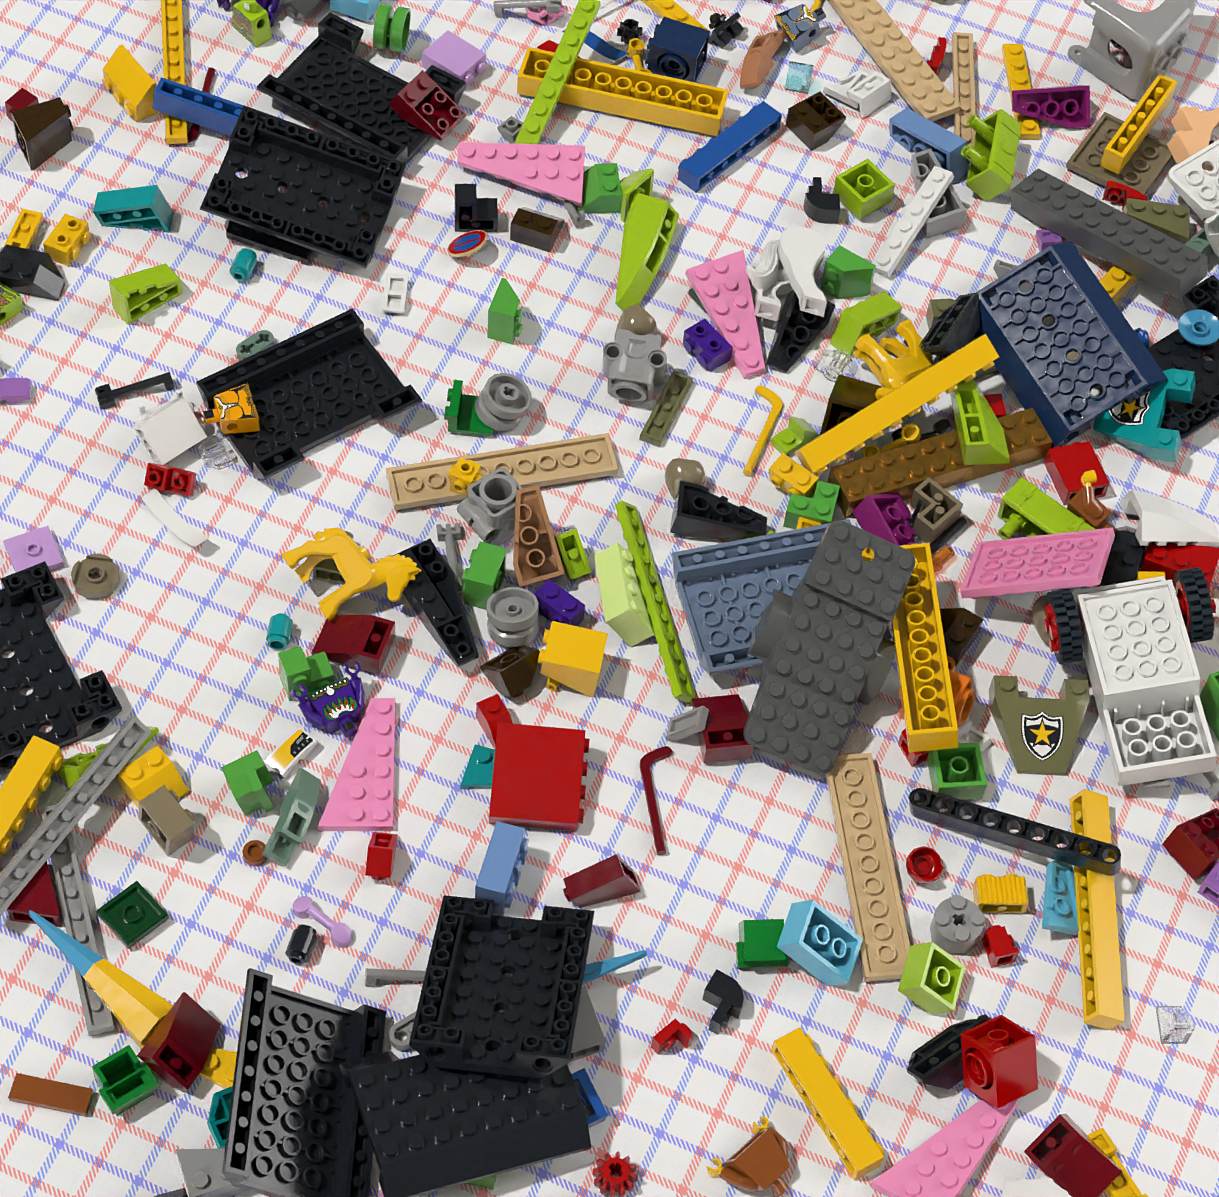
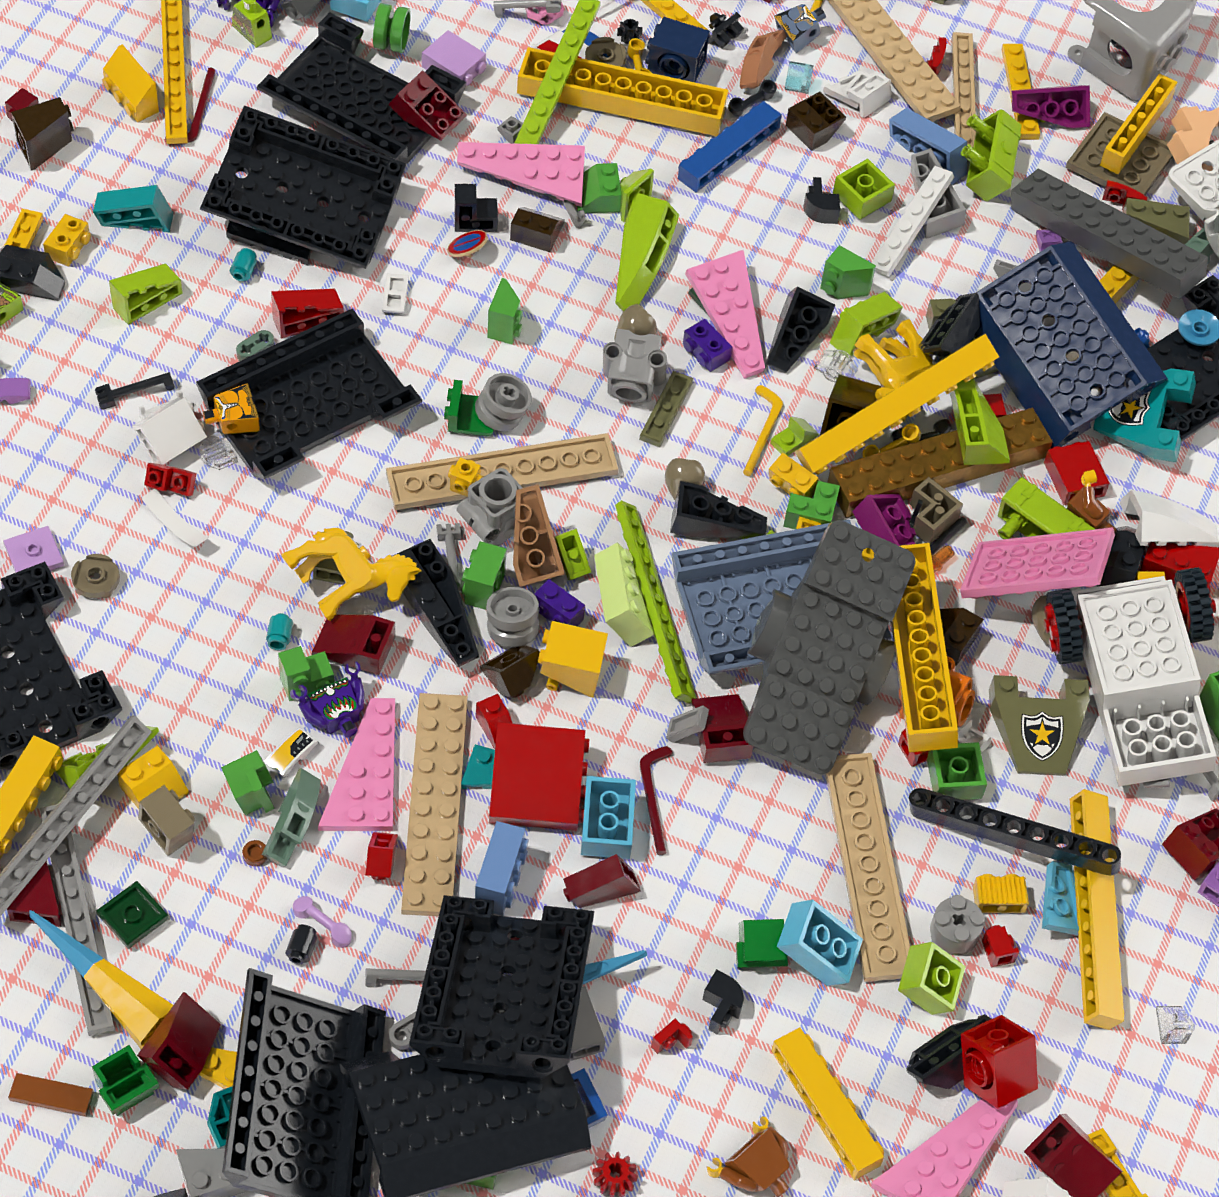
(196, 106): blue brick -> none
(303, 309): none -> red wedge
(434, 803): none -> tan plate
(607, 46): none -> dark tan plate
(608, 817): none -> medium azure brick
(765, 92): none -> black bar
(787, 266): white animal -> none
(924, 865): red hair -> none

